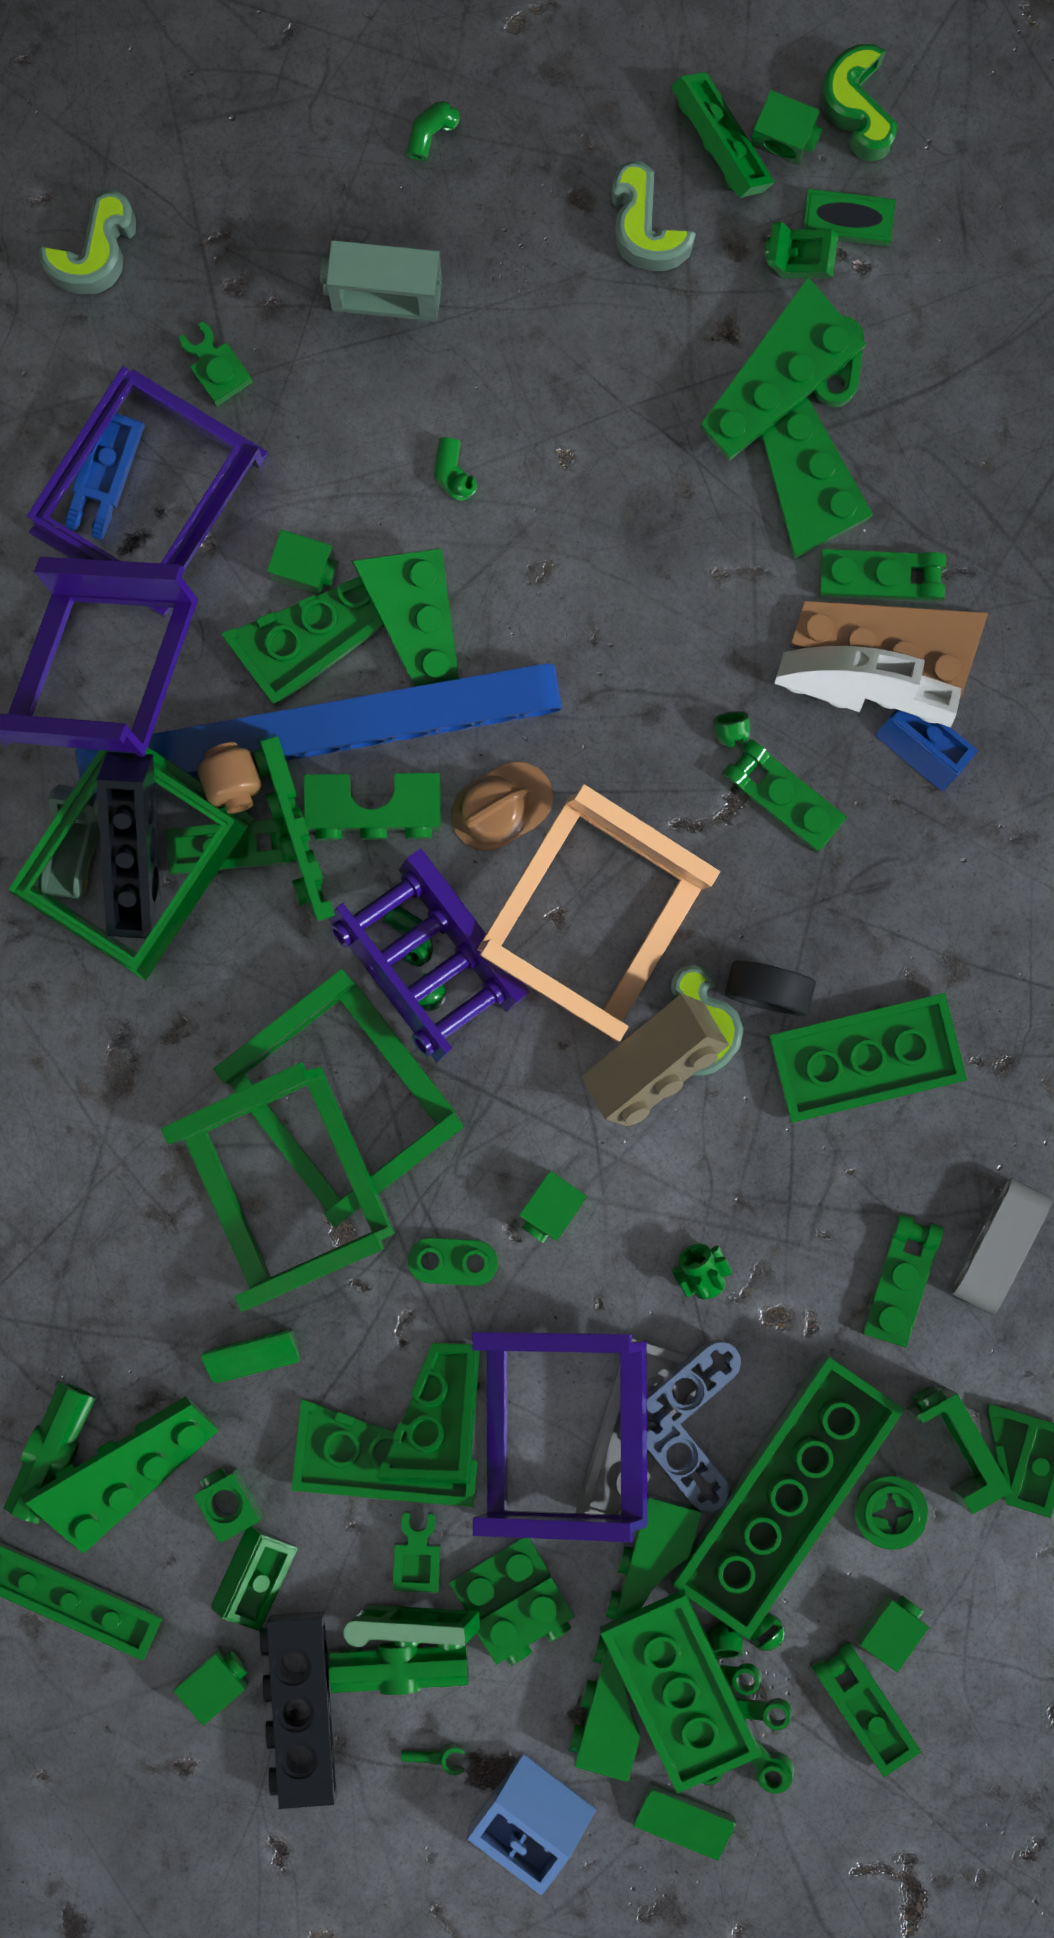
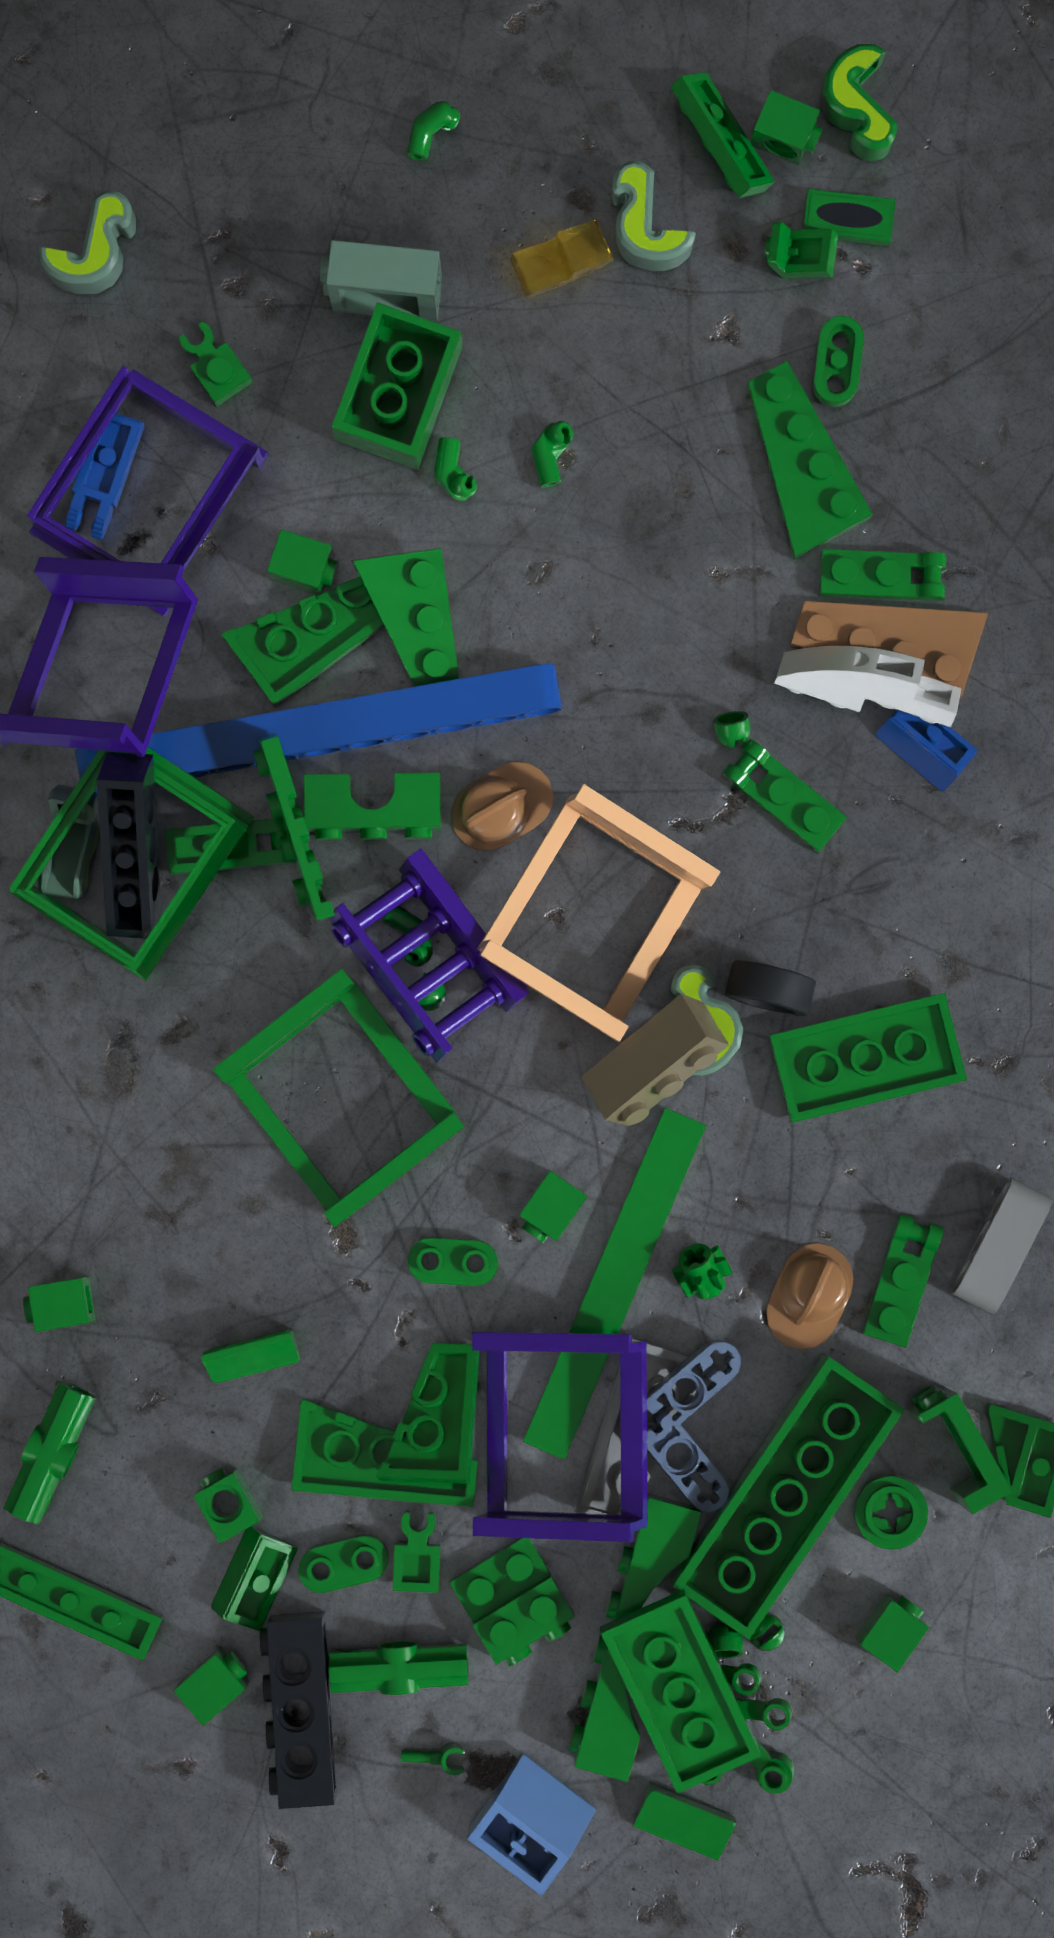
(59, 1304): none -> green brick
(104, 1489): green wing -> none
(195, 1131): green piece -> none
(230, 777): medium nougat head -> none
(343, 1563): none -> green plate
(397, 386): none -> green brick
(412, 1626): green plate -> none
(548, 449): none -> green arm
(561, 260): none -> clear yellow slope
(615, 1280): none -> green tile
(789, 363): green wing -> none
(809, 1296): none -> medium nougat piece
(867, 1711): green plate -> none

